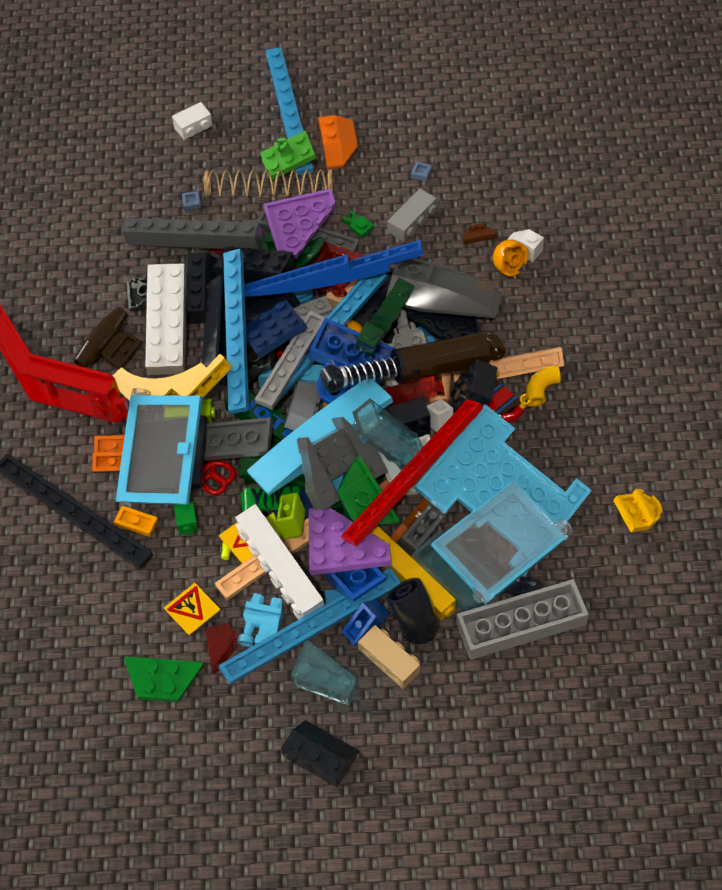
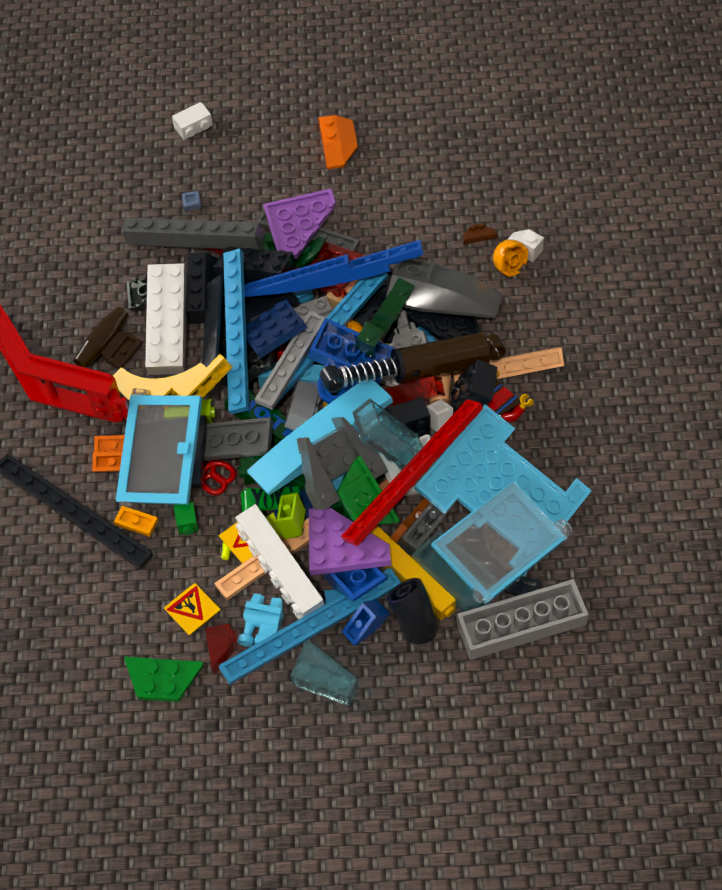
(207, 182): tan piece -> none
(286, 98): dark azure plate -> none
(288, 154): bright green plate -> none
(319, 752): black slope -> none
(359, 226): green plate -> none
(389, 656): tan brick -> none
(412, 215): light grey brick -> none
(421, 171): sand blue tile -> none
(540, 381): yellow cylinder -> none
(638, 510): yellow slope -> none

